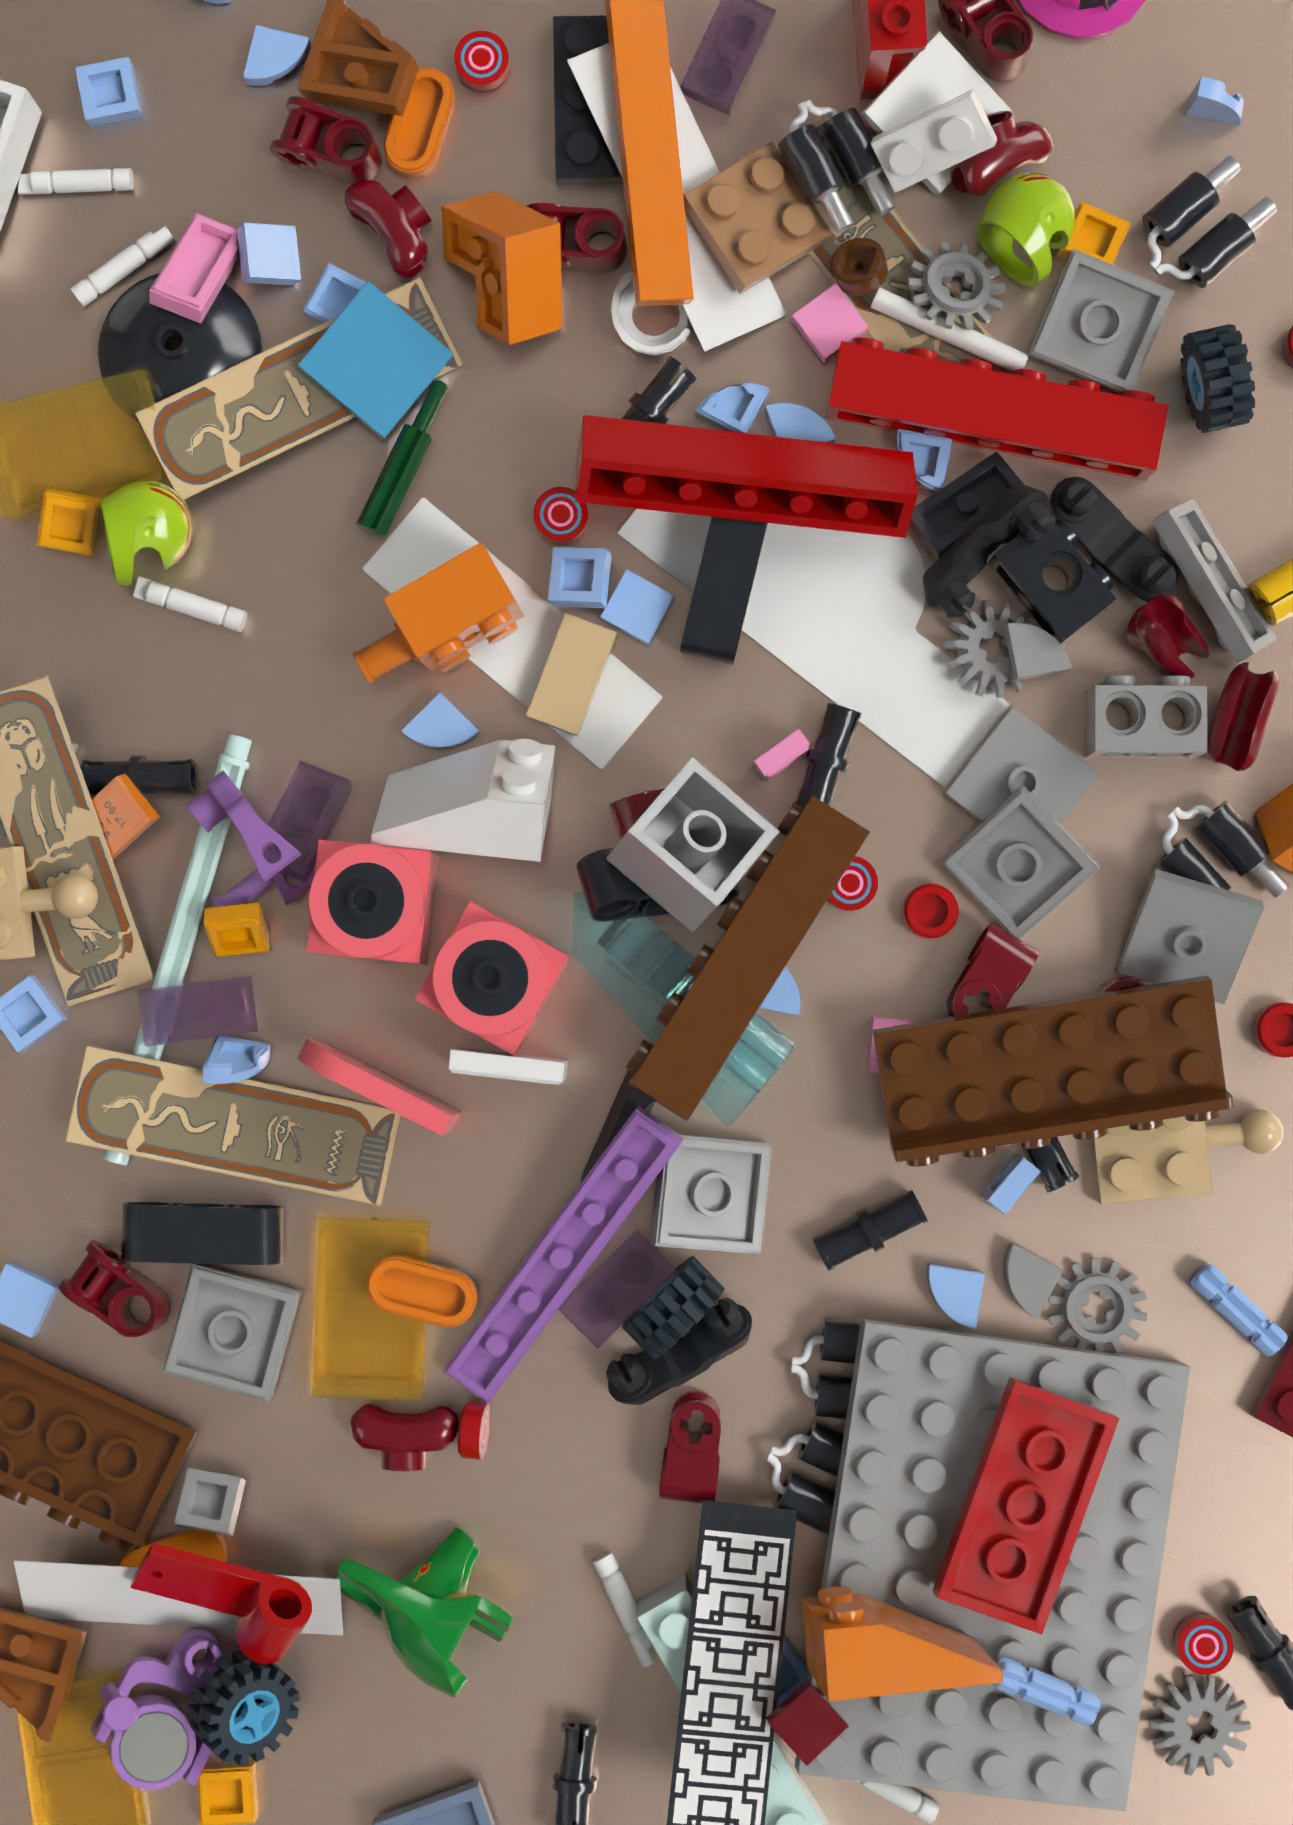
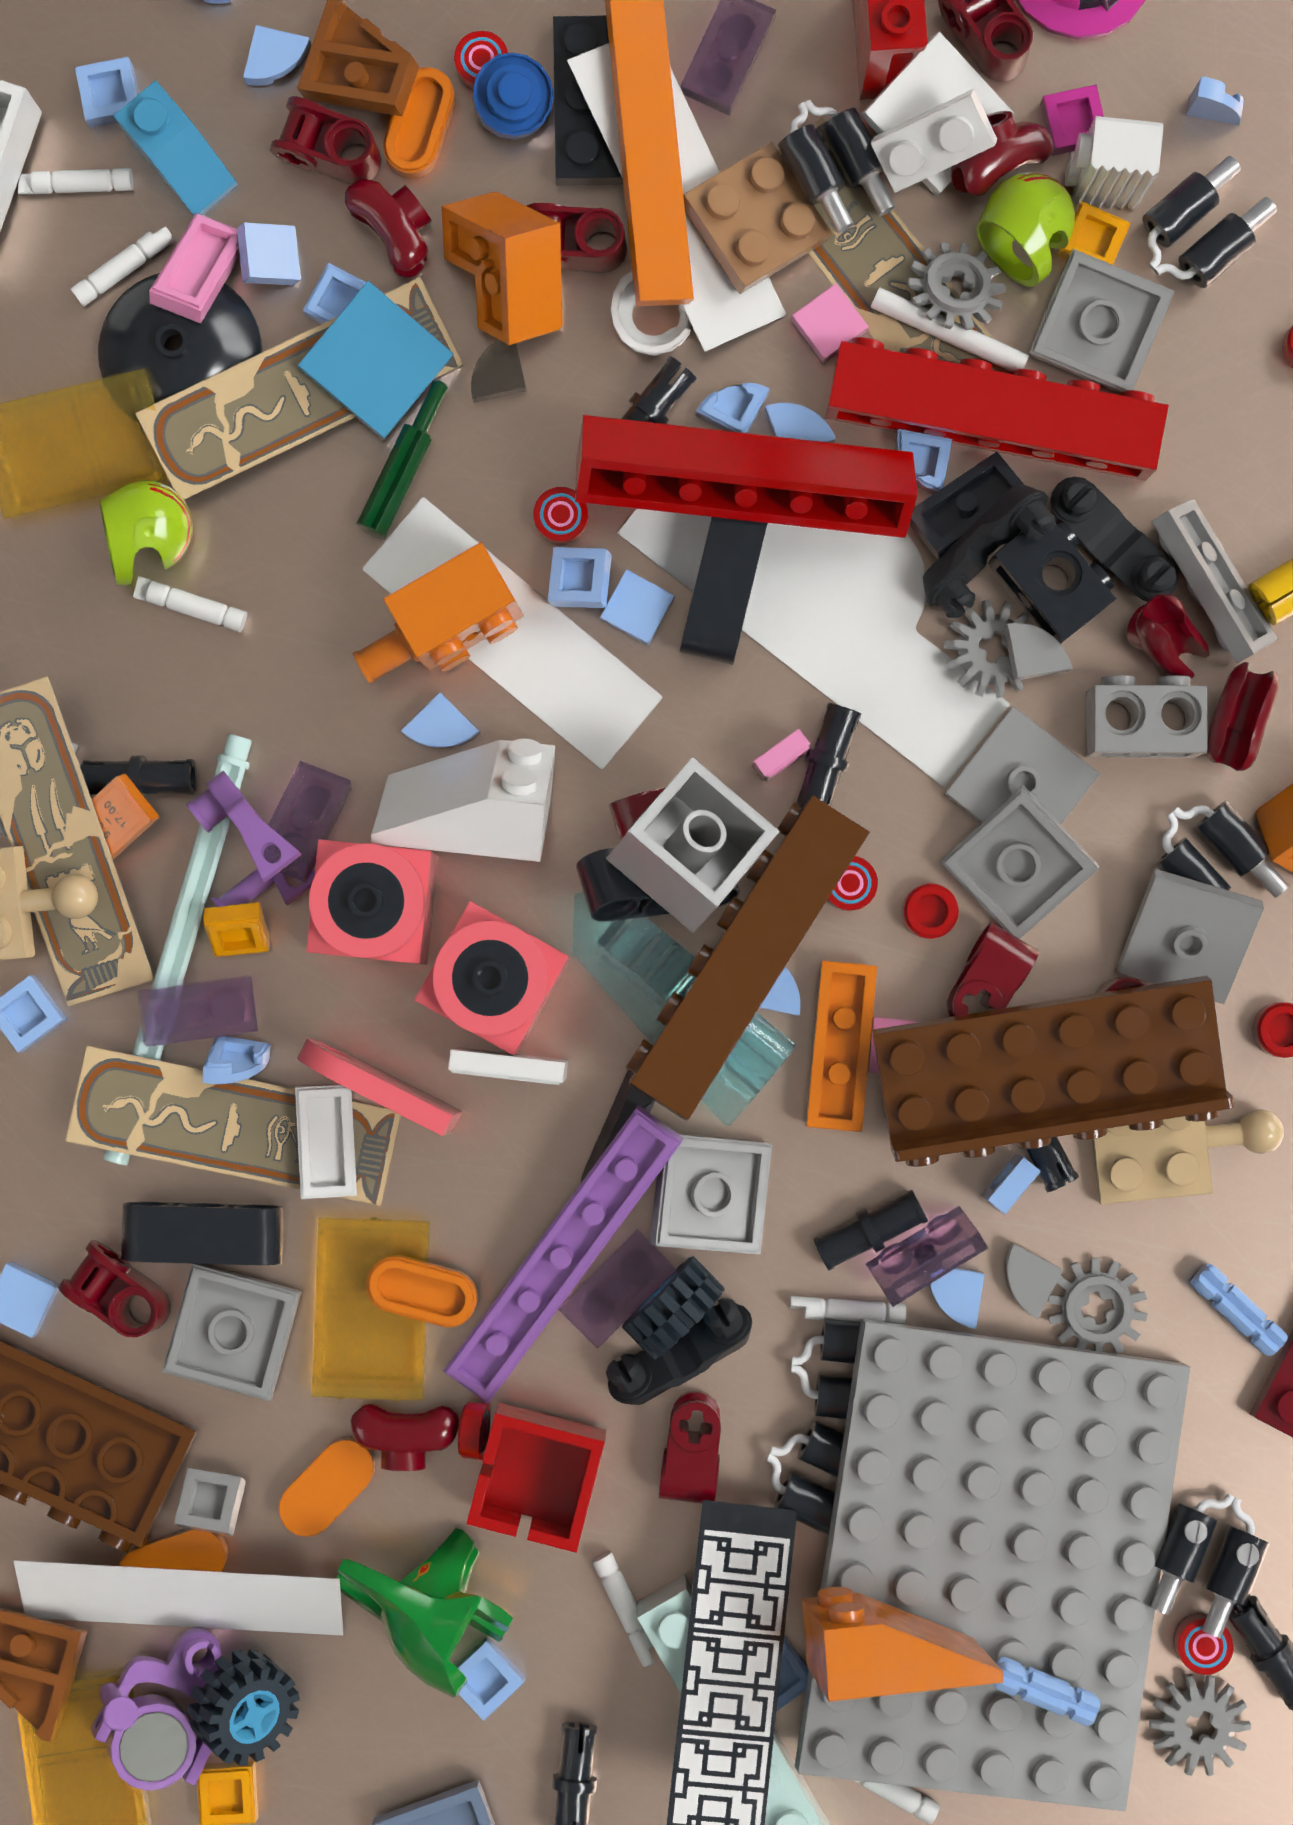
(69, 522): light orange tile -> none
(175, 149): none -> dark azure slope
(267, 1606): red door -> none
(325, 1141): none -> white tile
(326, 1487): none -> orange tile
(489, 1678): none -> light blue tile
(497, 373): none -> clear smoke tile
(512, 95): none -> blue plate
(540, 1471): none -> red piece
(571, 674): tan tile -> none
(807, 1722): dark red tile -> none
(841, 1046): none -> orange plate
(849, 1310): none -> white wheel
(859, 266): reddish brown tile -> none
(926, 1255): none -> clear purple plate
(1025, 1506): red plate -> none
(1070, 114): none -> dark pink tile
(1114, 162): none -> white brick
(1217, 378): black wheel -> none
(1234, 1568): none -> black piece

